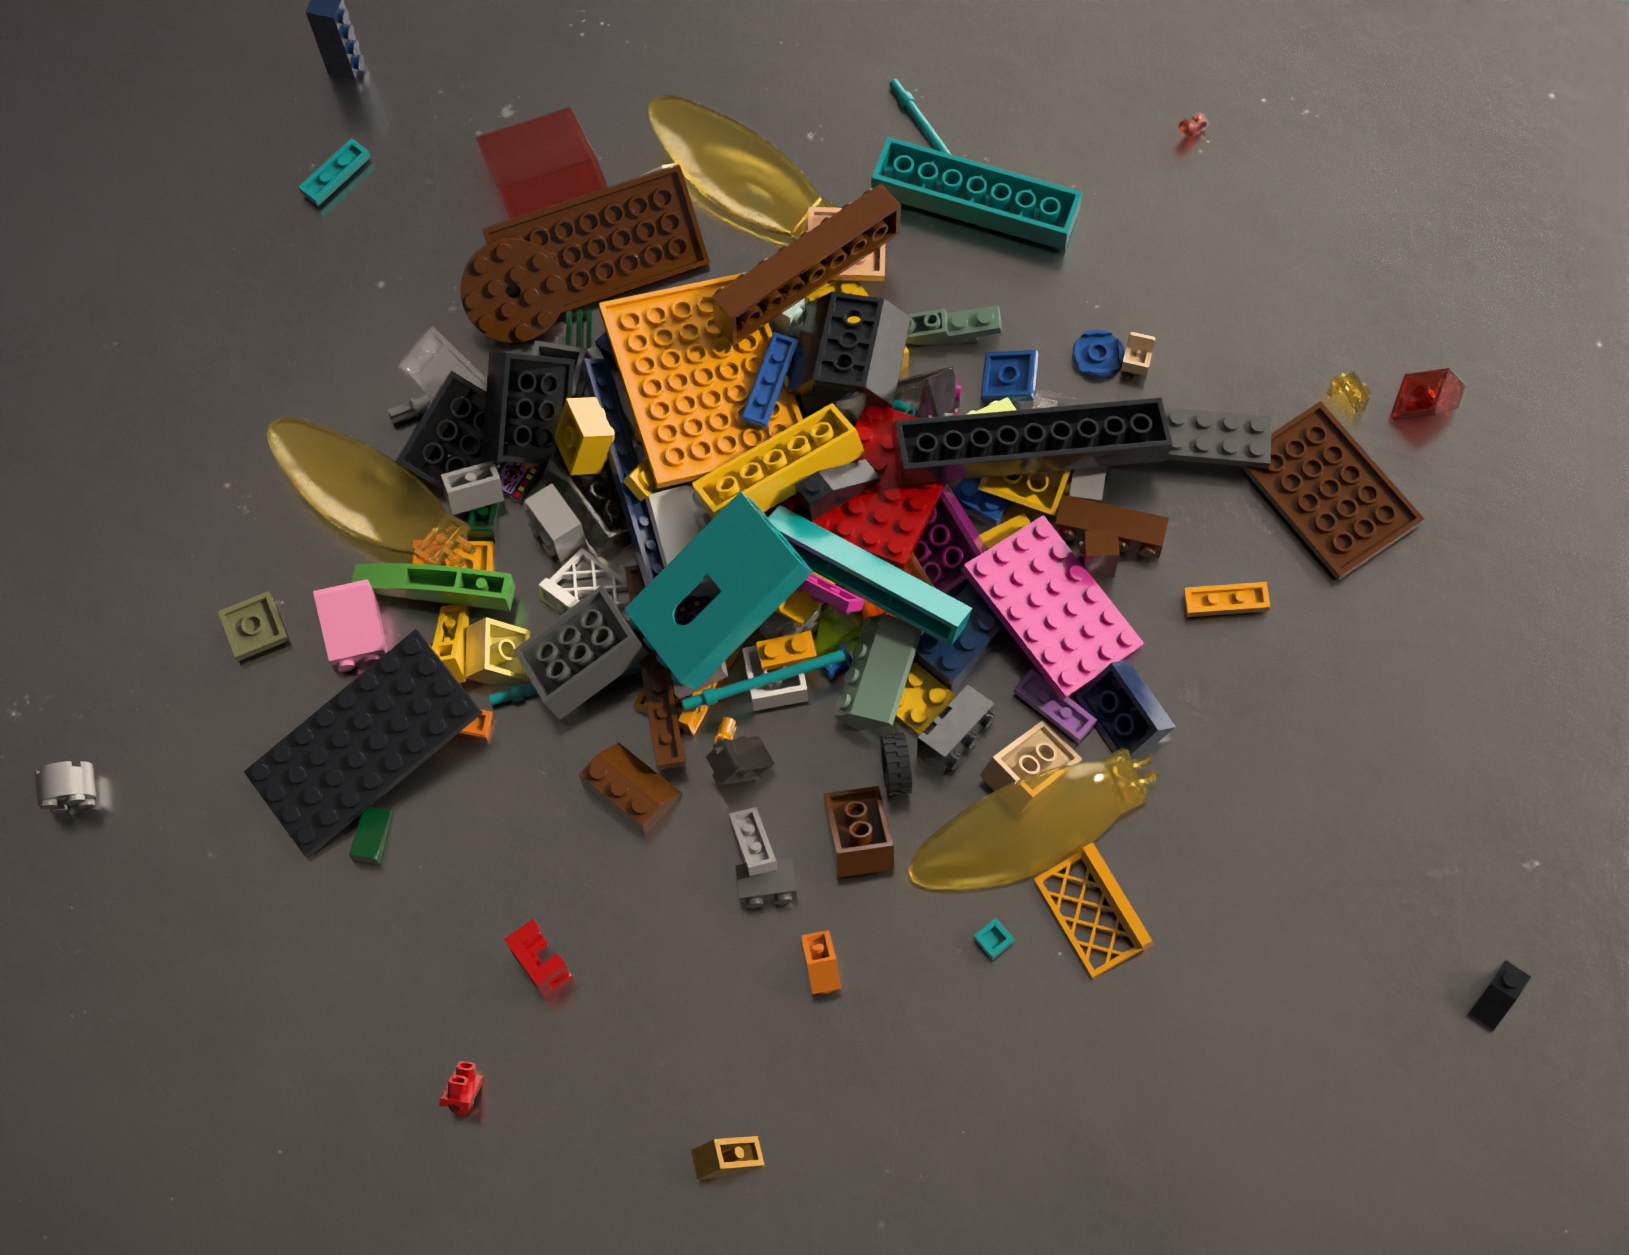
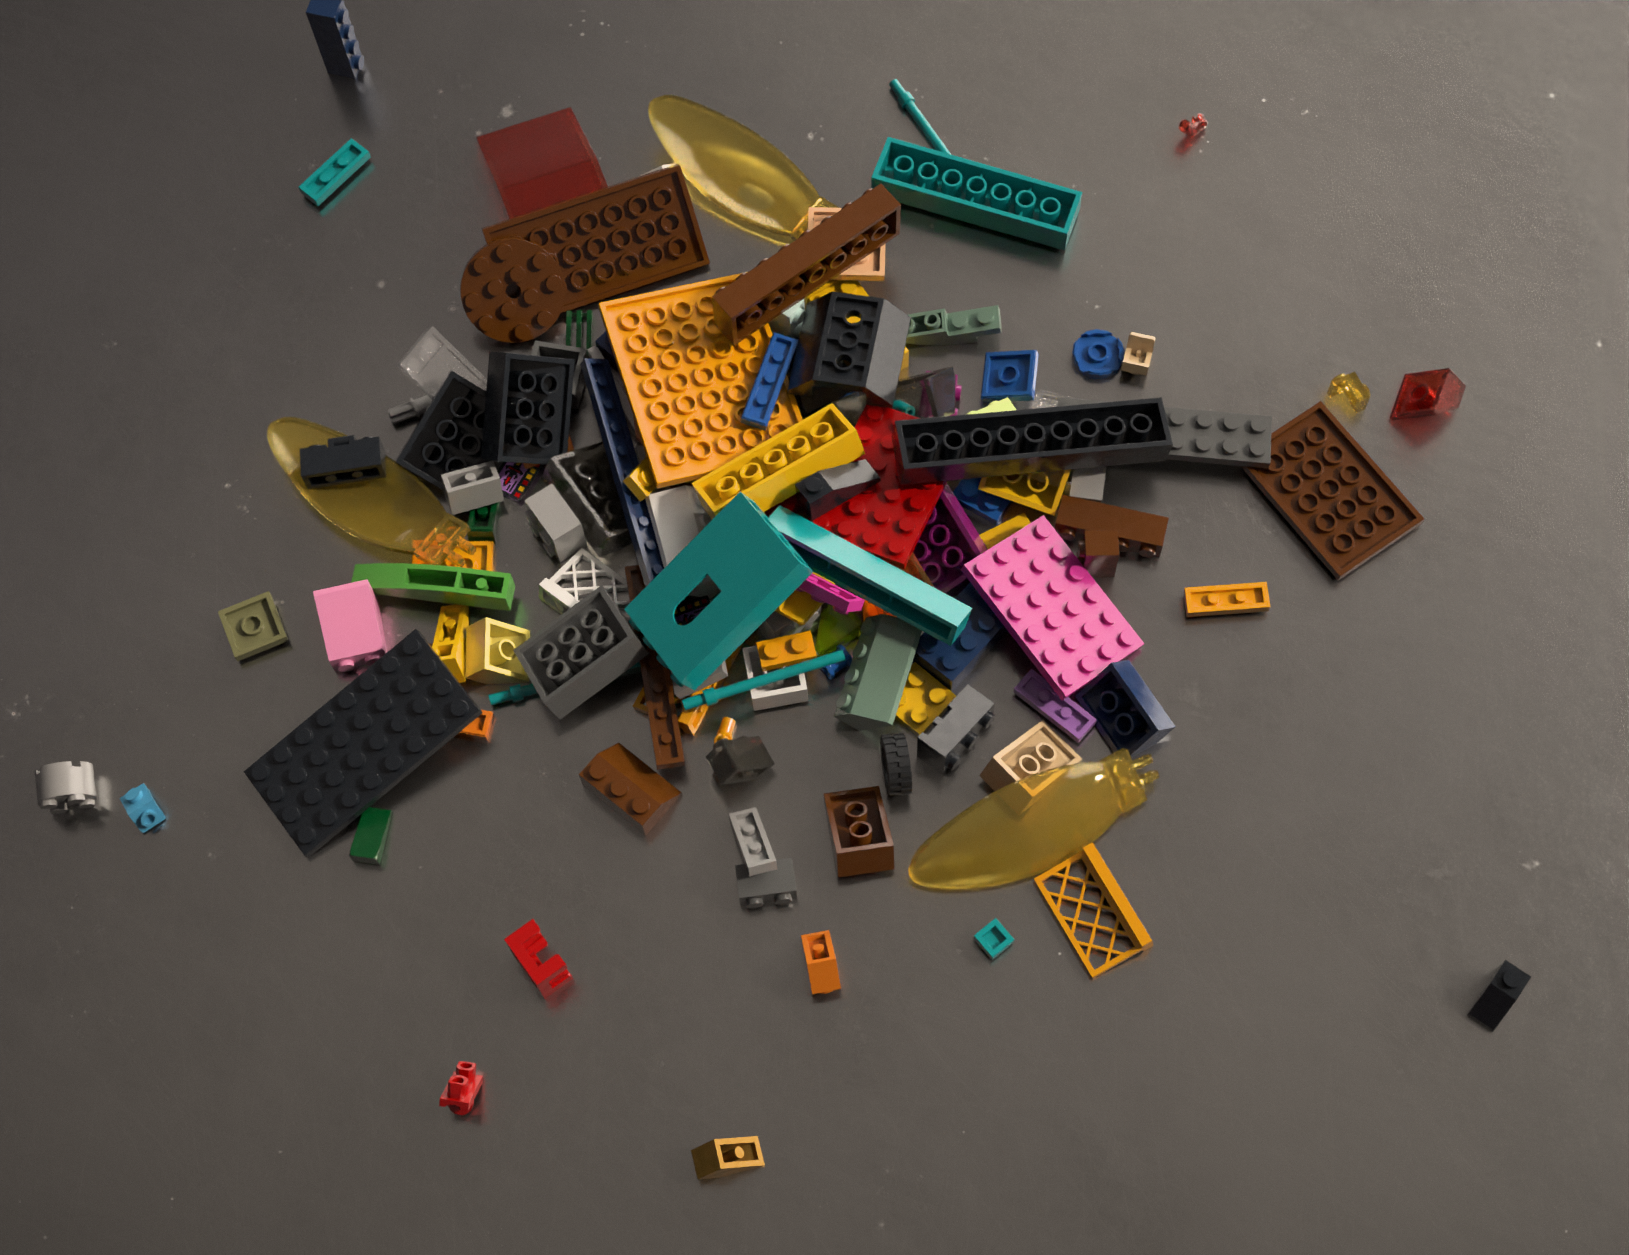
(142, 808): none -> dark azure bracket
(343, 461): none -> black piece
(583, 436): yellow brick -> none

